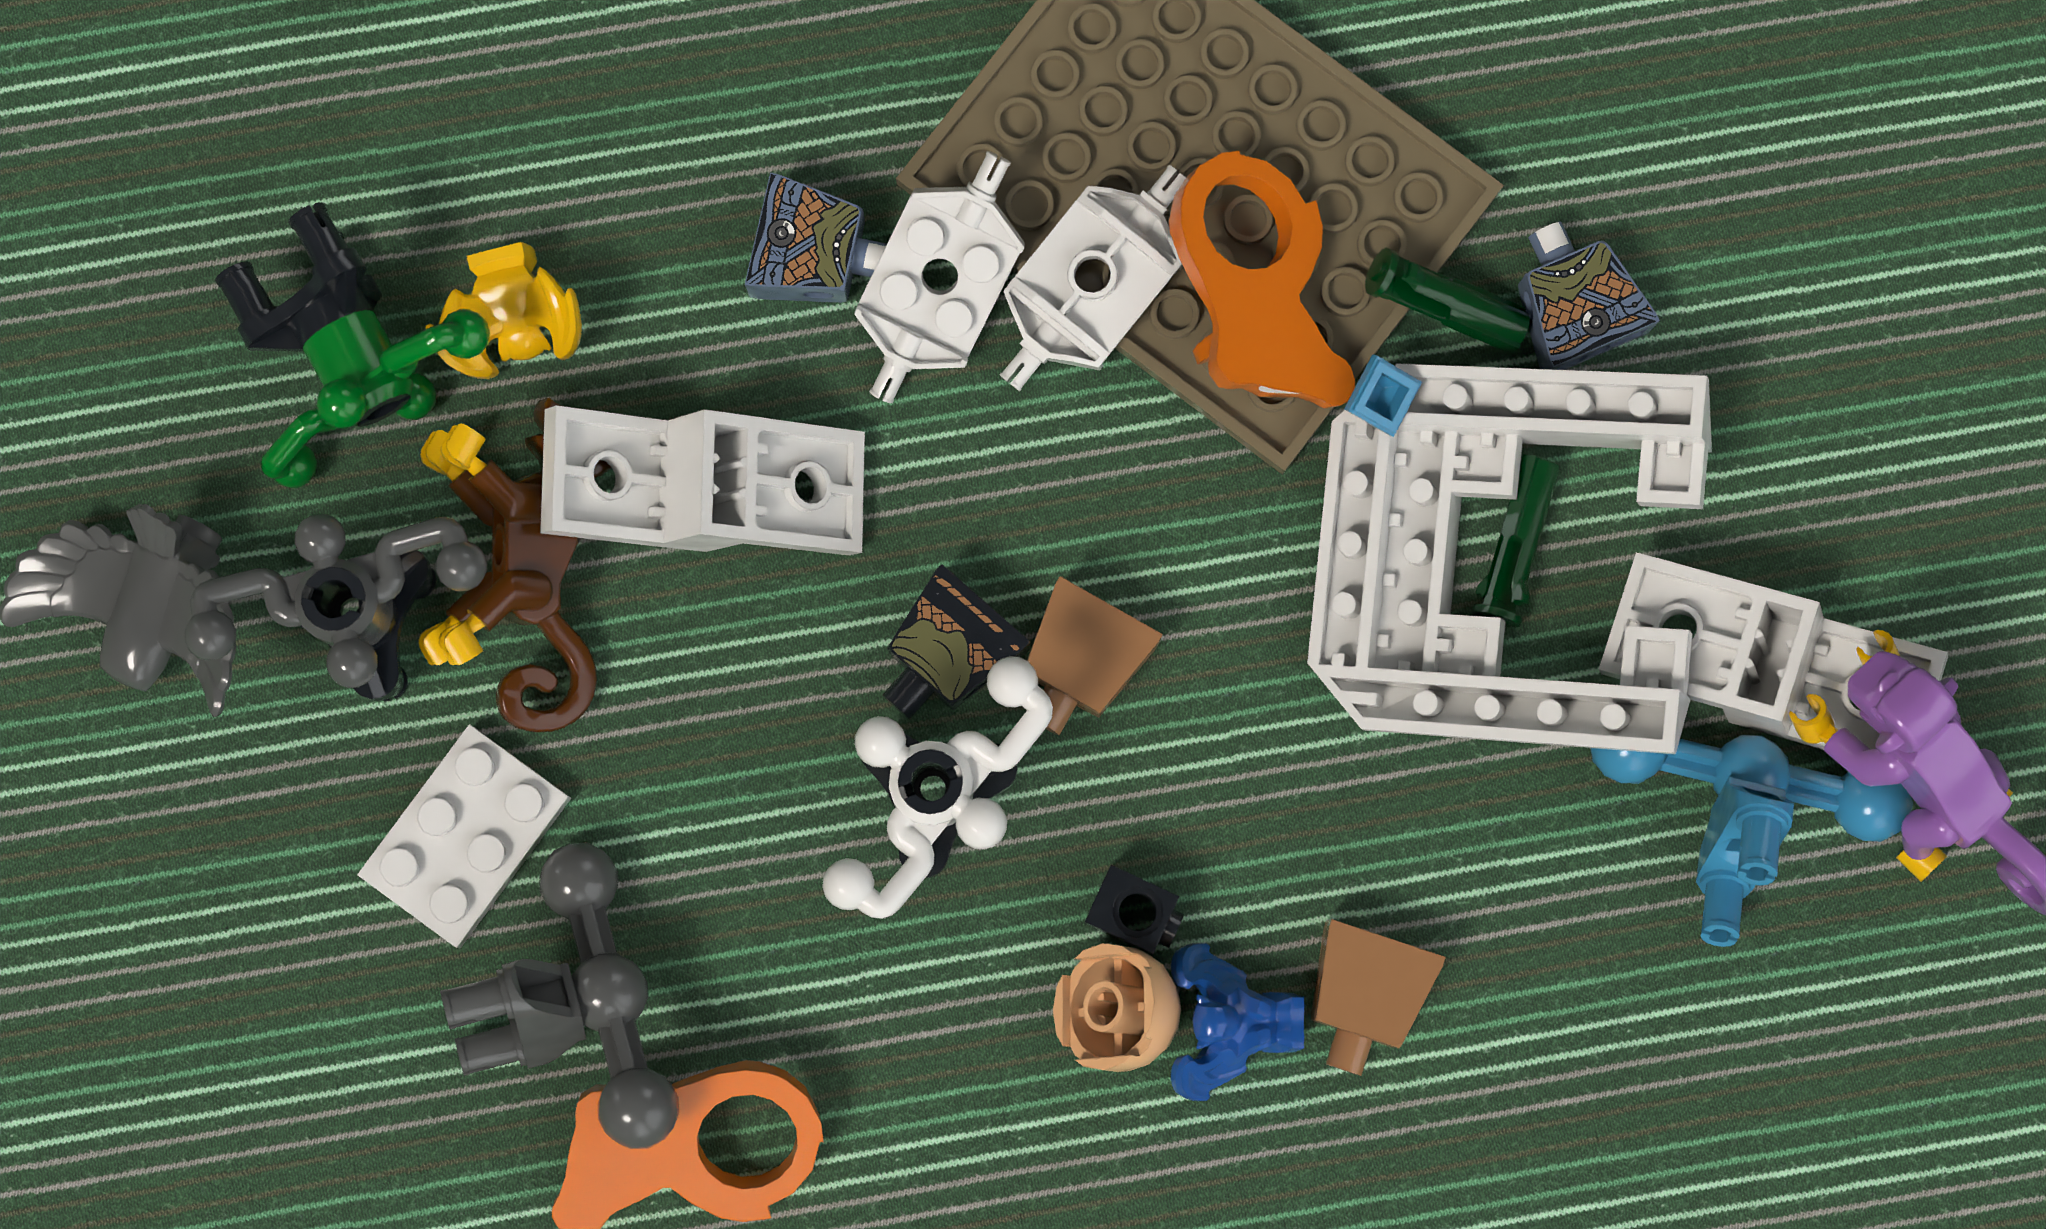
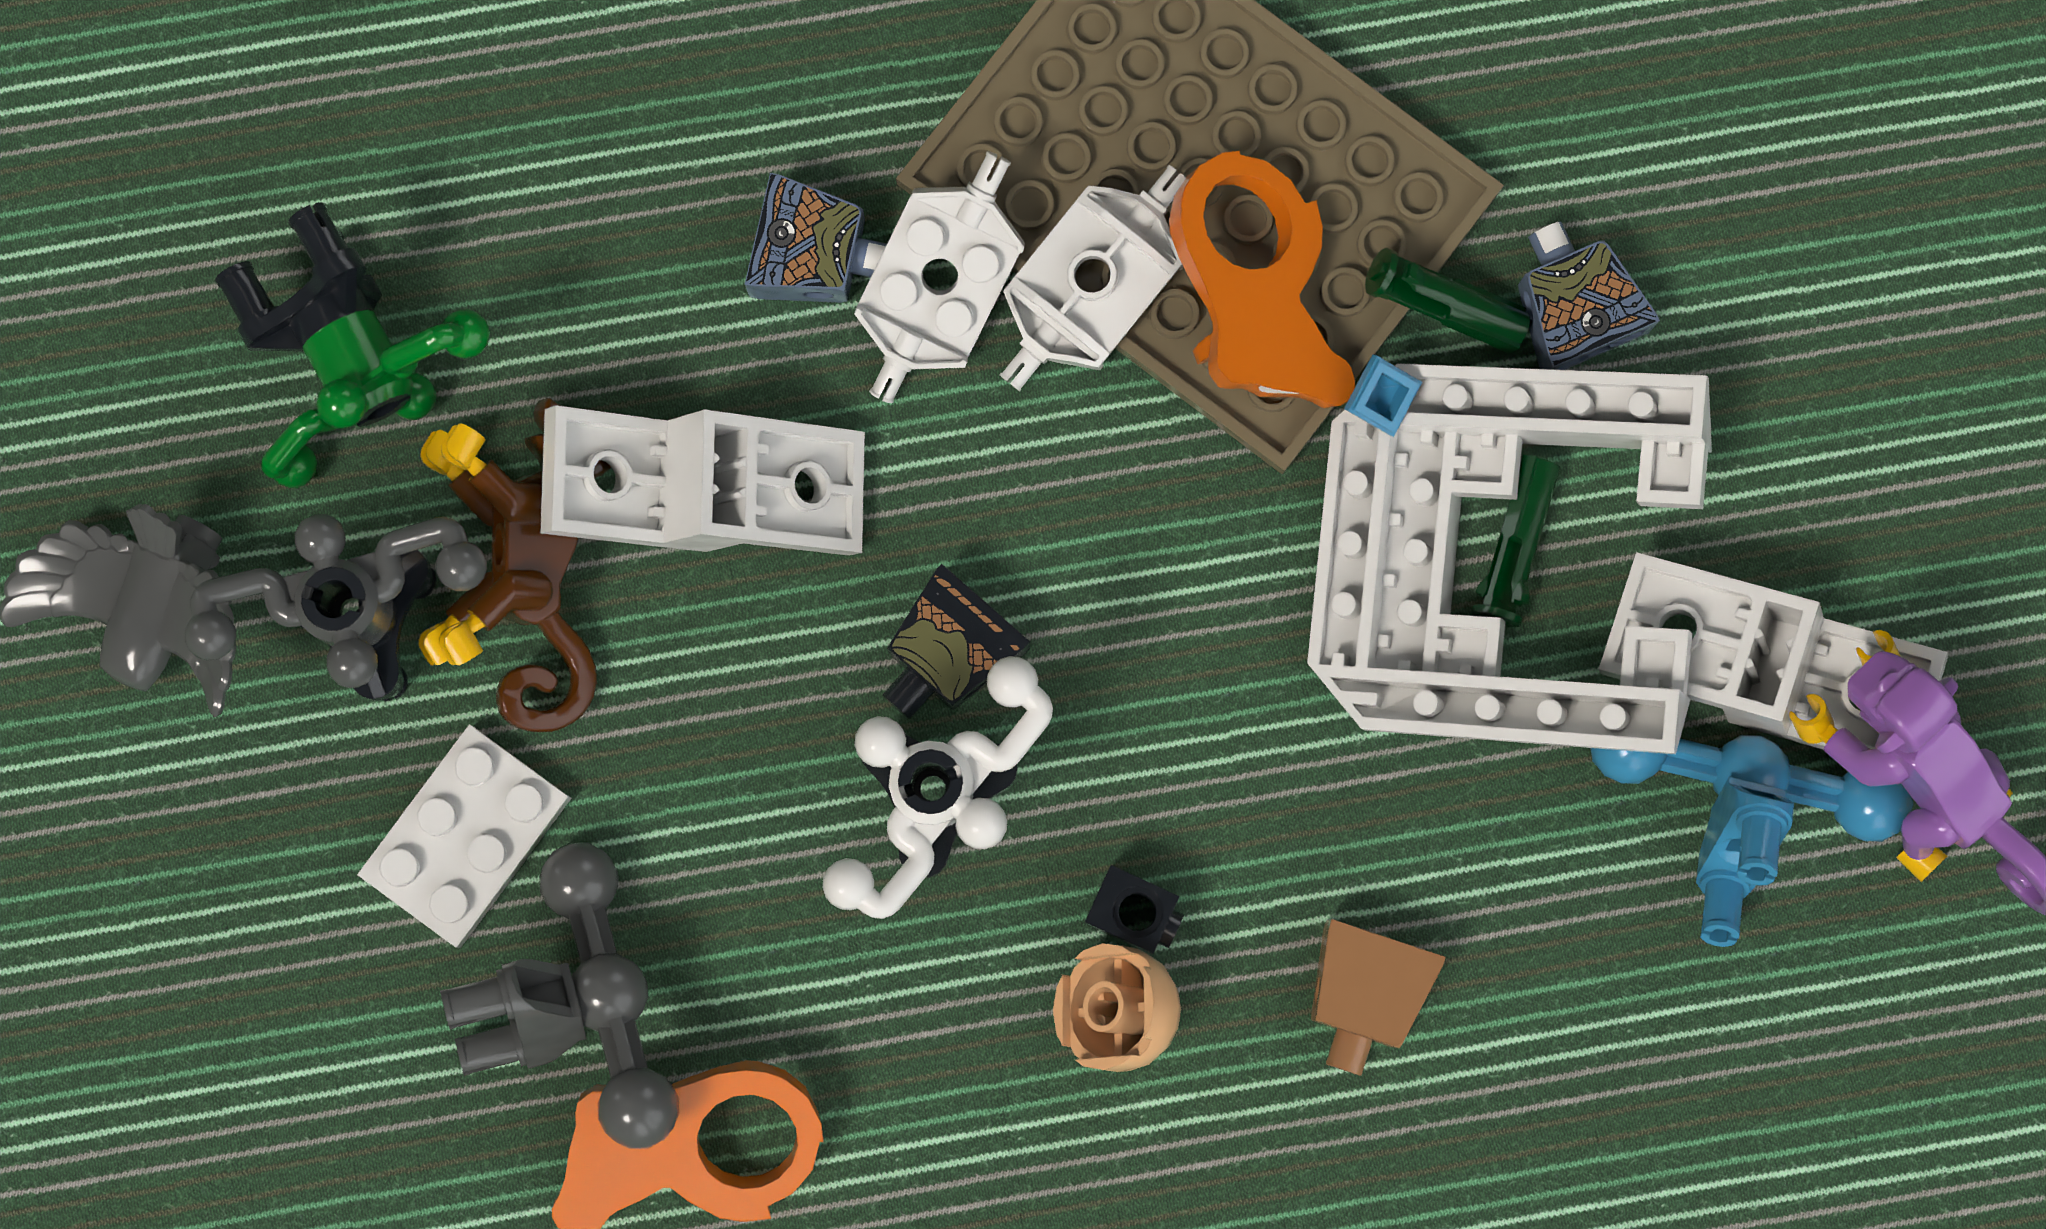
(515, 309): yellow animal -> none
(1086, 652): medium nougat torso -> none
(1229, 1022): blue animal -> none

